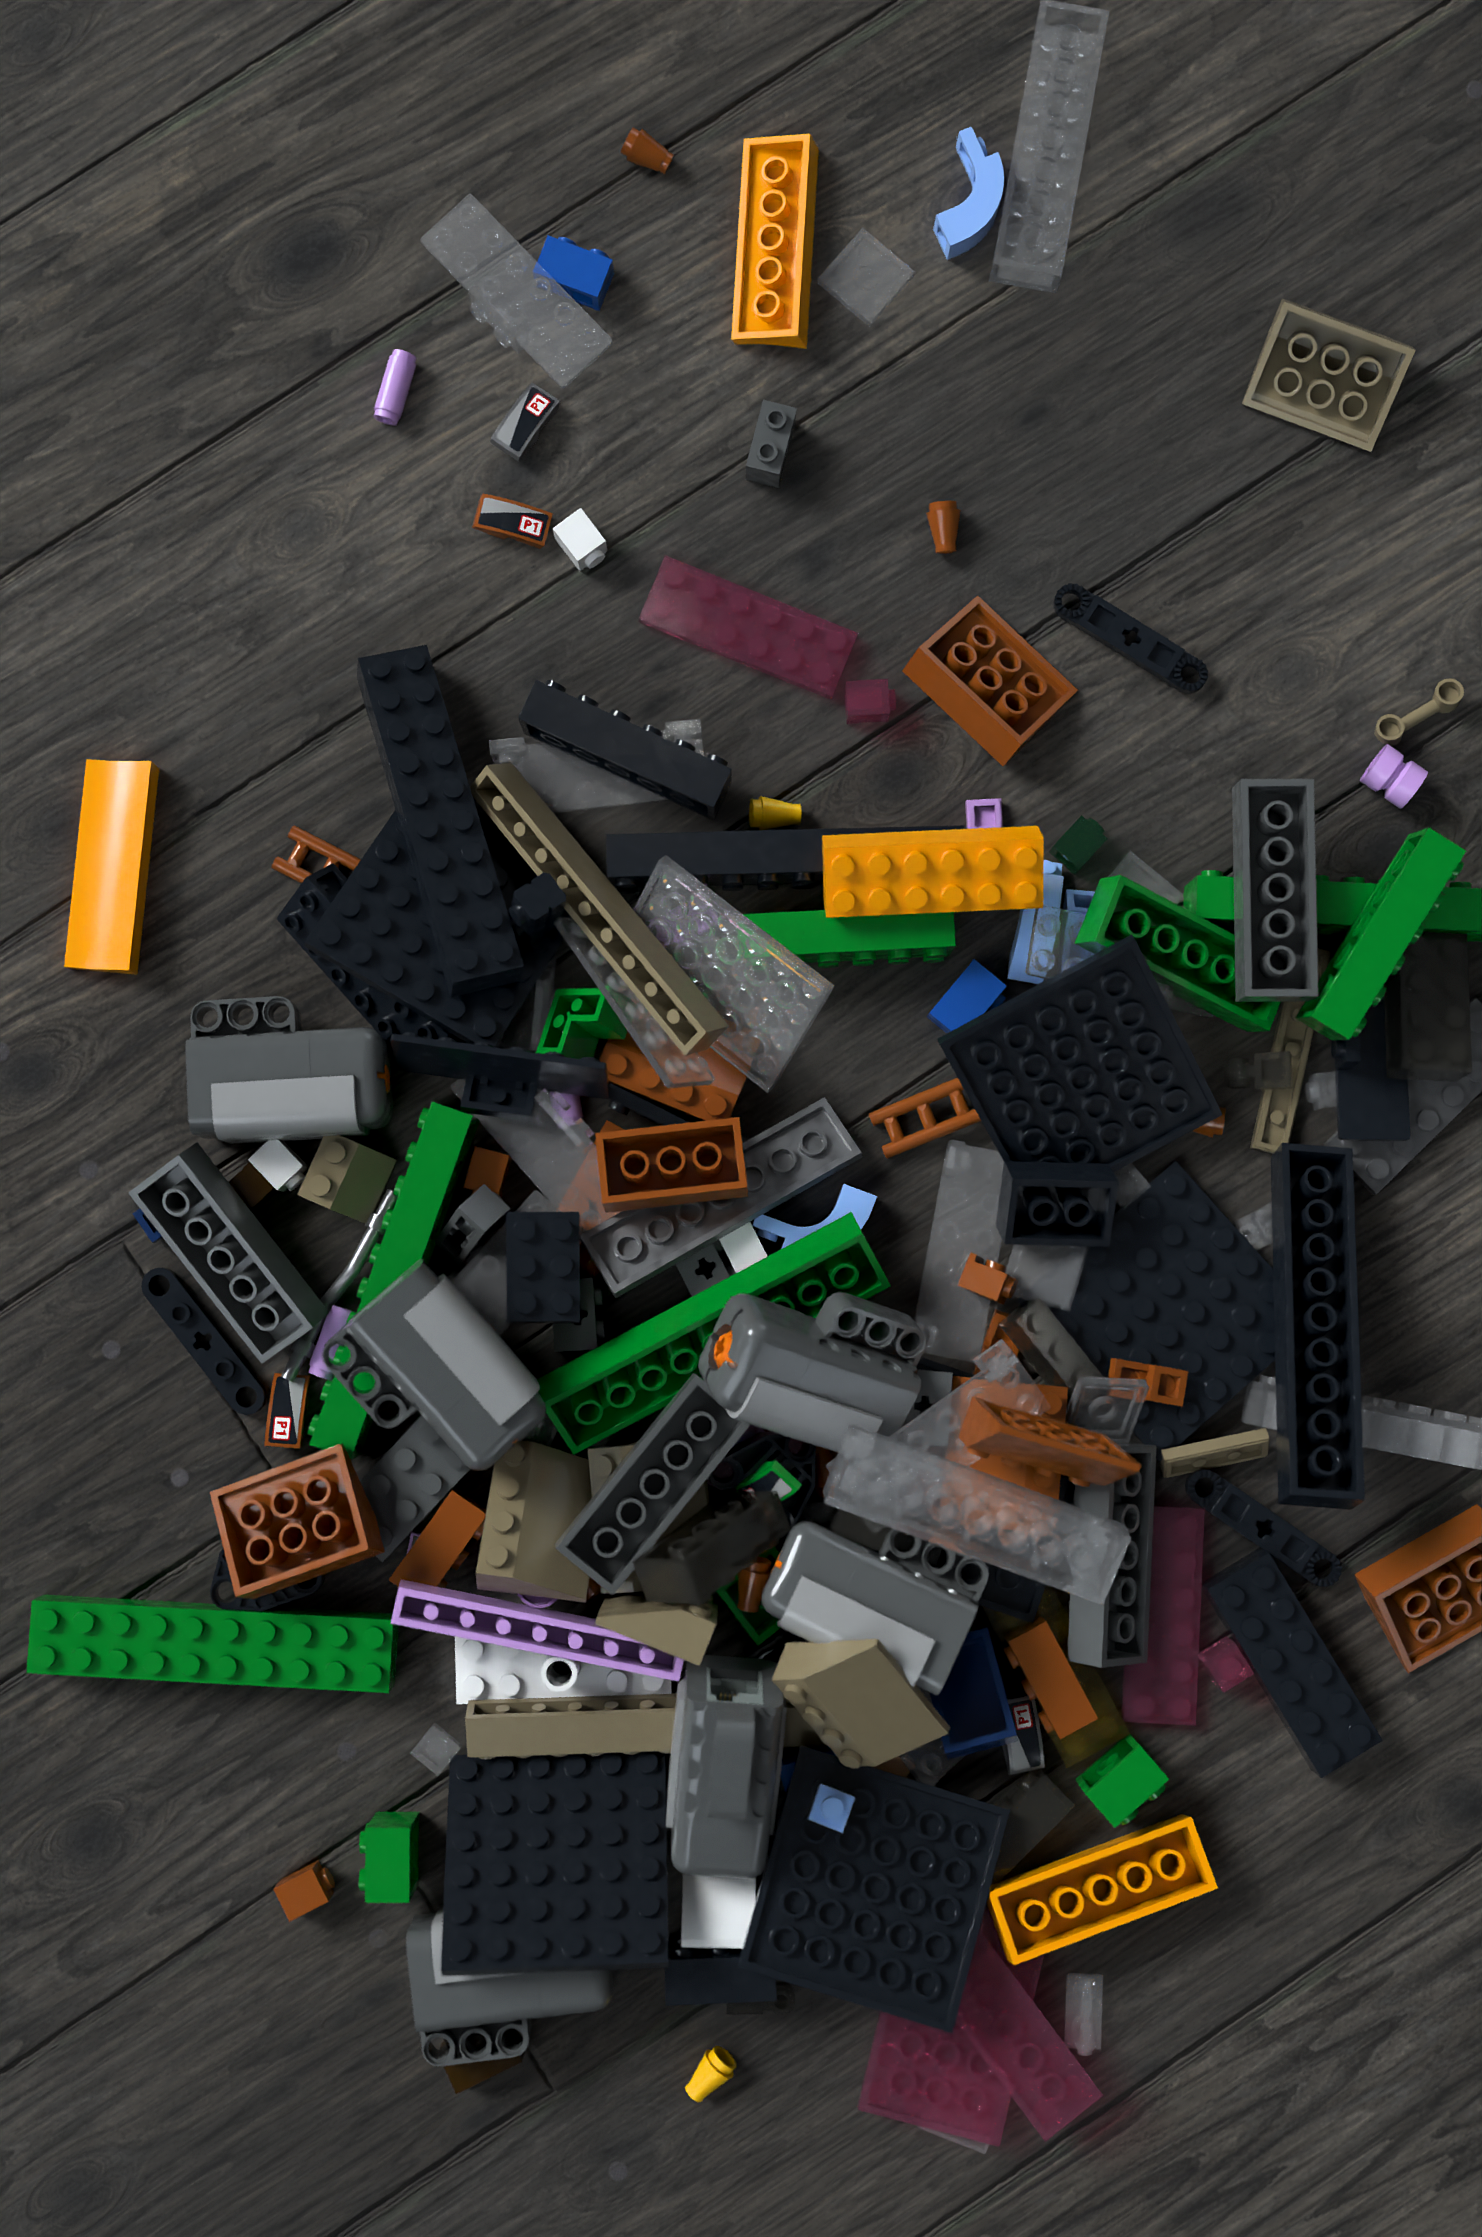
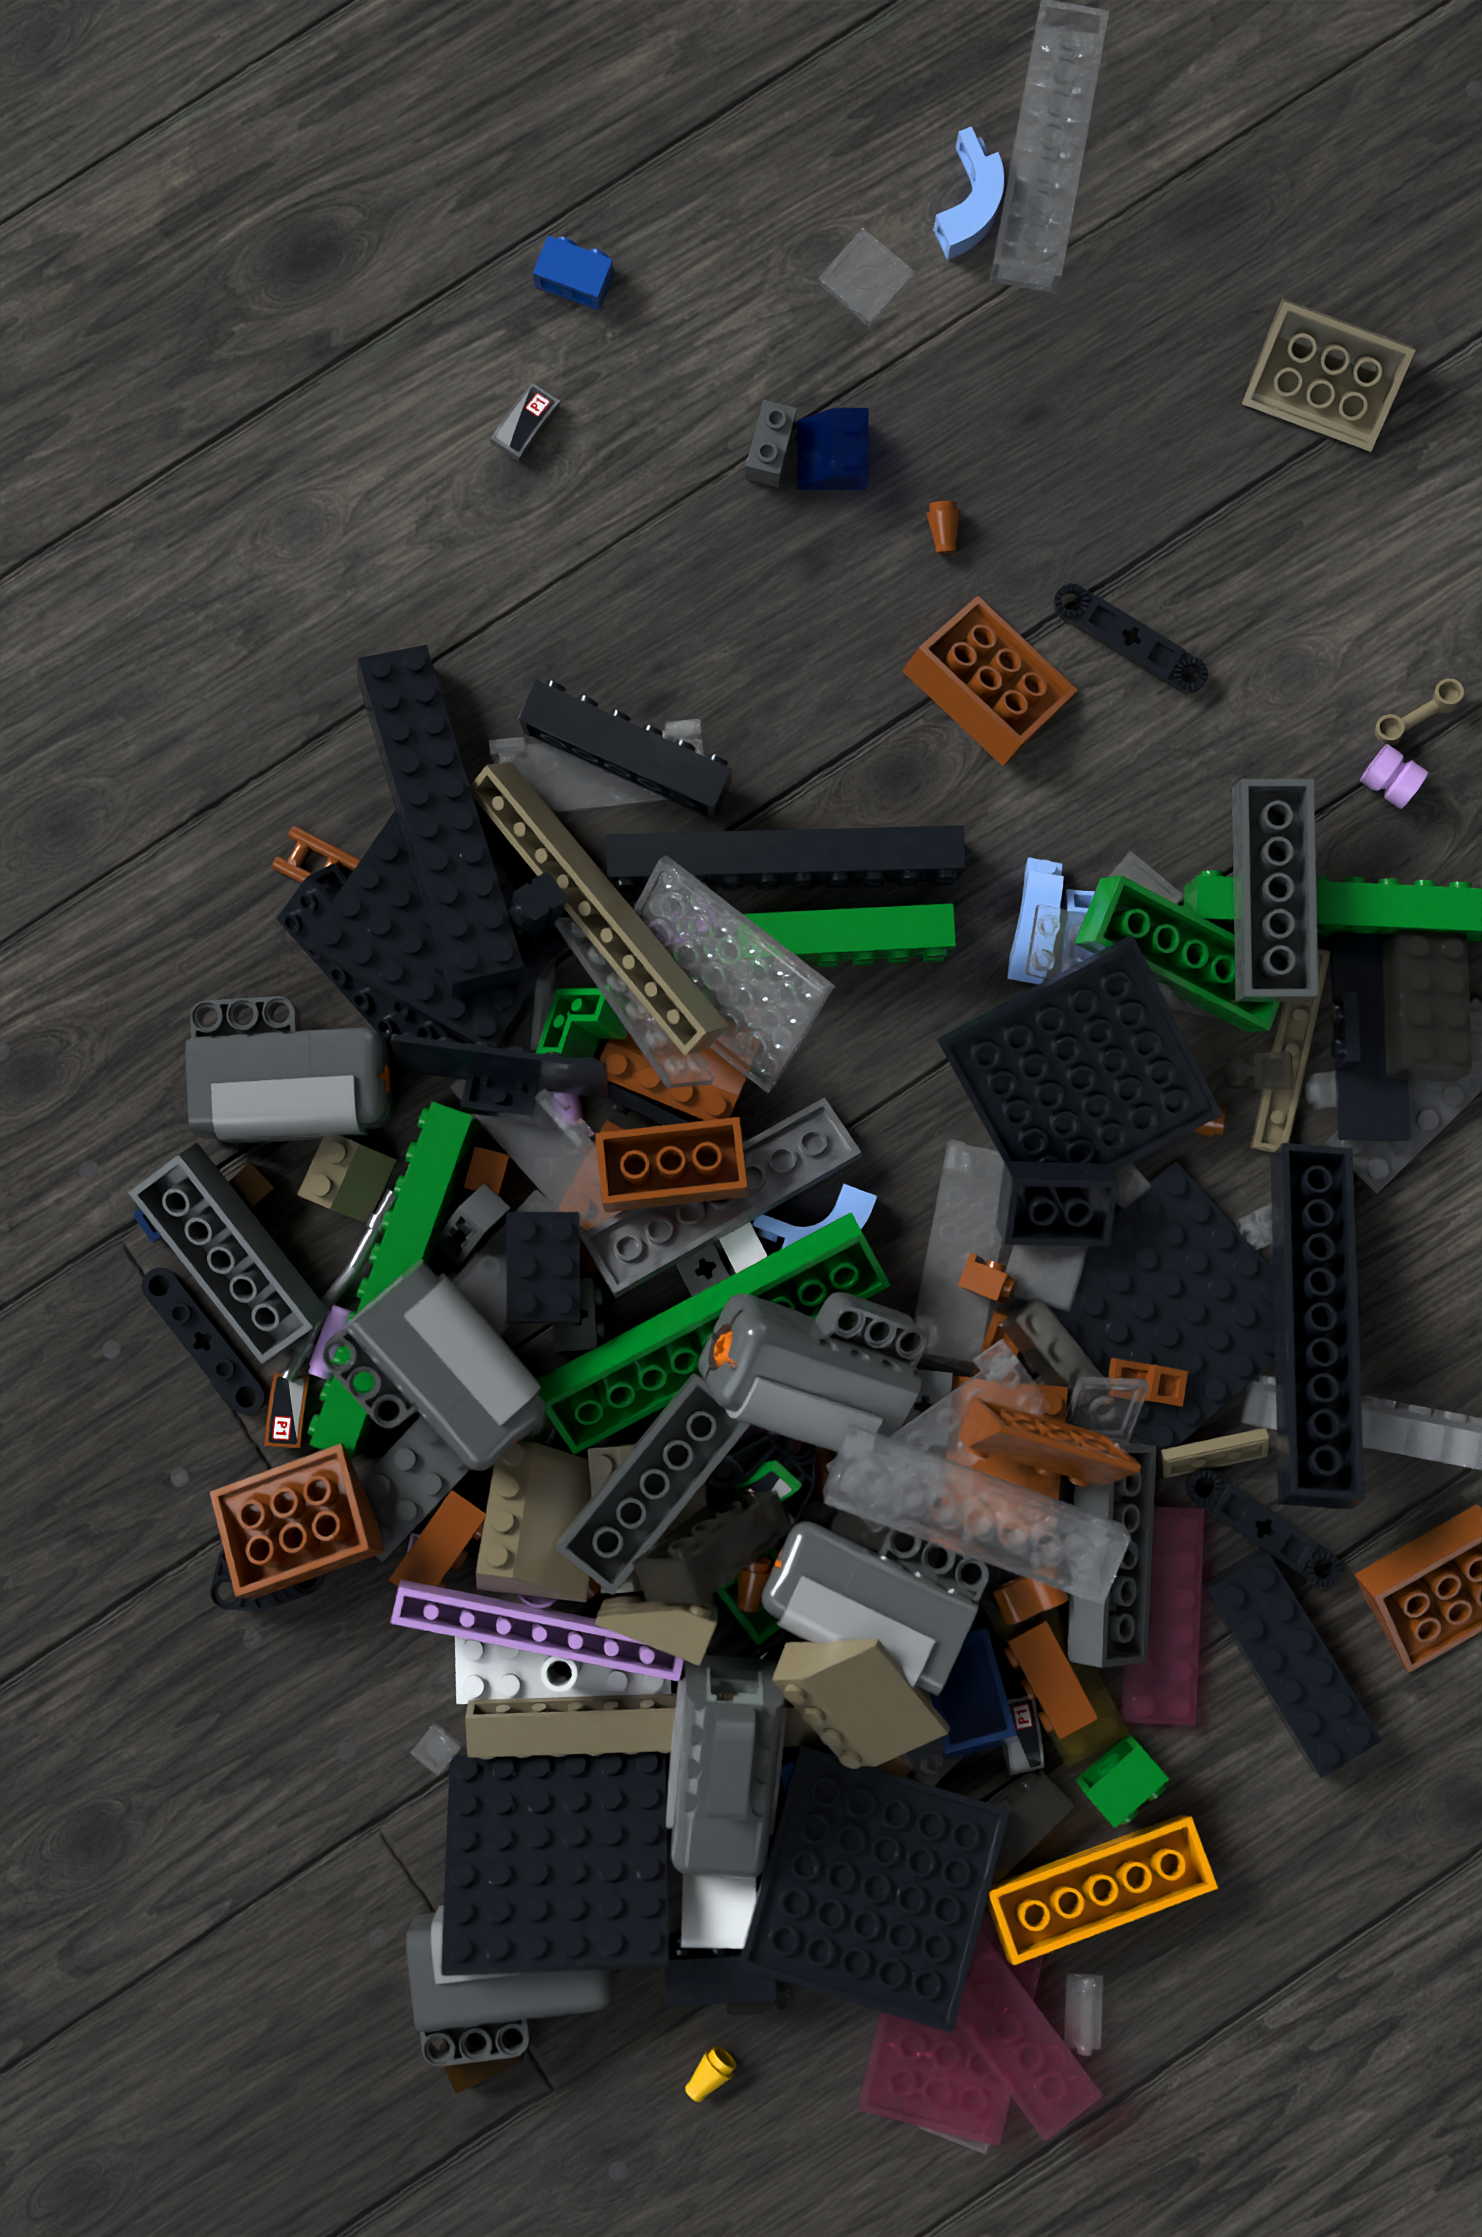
(112, 866): light orange arch -> none
(212, 1644): green brick -> none
(279, 1165): white brick -> none
(305, 1890): dark orange brick -> none
(390, 1857): green brick -> none
(395, 387): lavender piece -> none
(512, 519): slope -> none
(515, 292): clear bracket -> none
(580, 540): white brick -> none
(646, 151): dark orange cone -> none
(748, 627): clear pink plate -> none
(773, 813): yellow cone -> none
(775, 241): light orange arch -> none
(831, 1808): light blue plate -> none
(833, 450): none -> clear blue slope
(868, 701): clear pink brick -> none
(932, 1129): dark orange bar -> none
(933, 871): light orange brick -> none
(968, 998): blue brick -> none
(984, 813): lavender tile -> none
(1025, 1598): none -> dark orange axle
(1079, 844): clear green brick -> none
(1225, 1664): clear pink brick -> none
(1382, 934): green brick -> none

